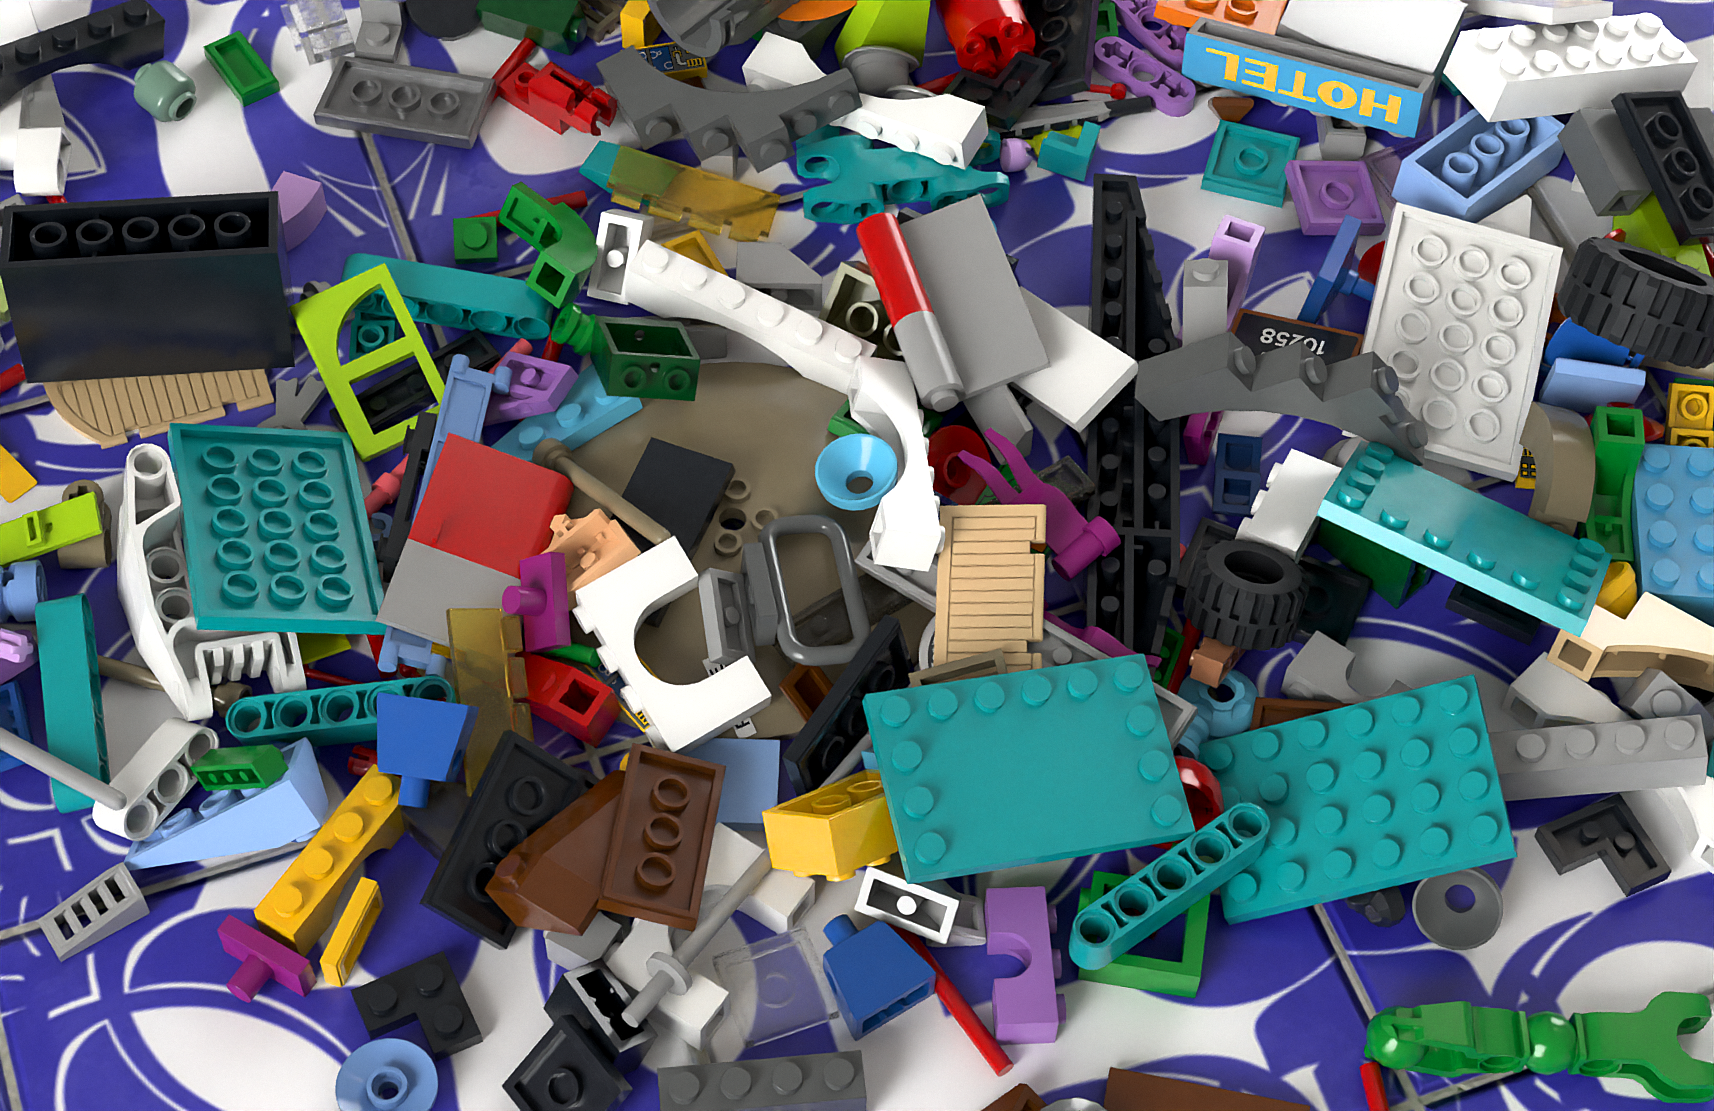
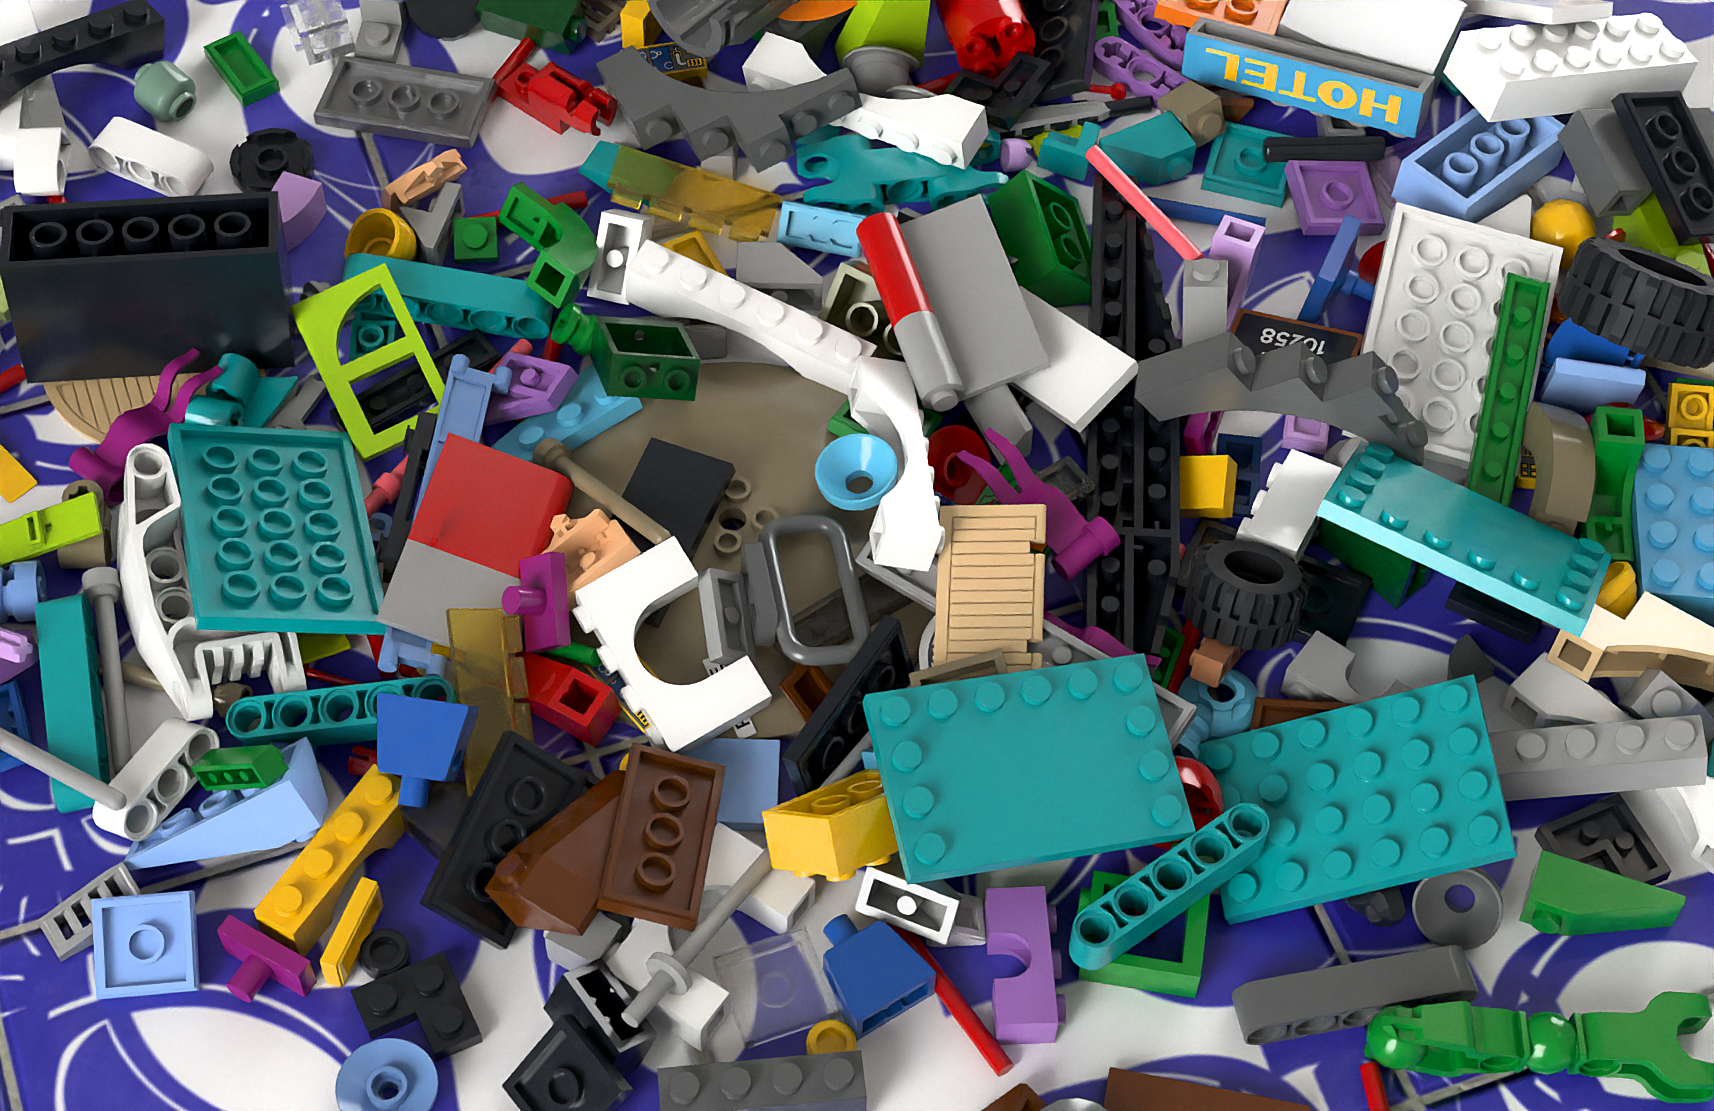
(102, 589): none -> light grey piece
(137, 427): none -> magenta flag
(145, 944): none -> light blue tile
(150, 158): none -> white beam
(239, 396): none -> teal panel
(266, 155): none -> black tile
(381, 234): none -> yellow hat
(384, 953): none -> black tile
(422, 181): none -> light nougat slope
(435, 227): none -> light grey slope
(819, 228): none -> medium azure plate
(830, 1037): none -> yellow tile
(1047, 236): none -> green slope
(1143, 204): none -> coral bar
(1152, 149): none -> teal slope
(1196, 110): none -> dark tan brick
(1200, 213): none -> blue bar
(1207, 486): none -> yellow piece
(1304, 434): none -> lavender tile
(1324, 148): none -> black axle
(1350, 993): none -> dark grey beam
(1469, 659): none -> dark grey tile
(1507, 388): none -> green tile
(1563, 225): none -> yellow hair
(1584, 900): none -> green slope

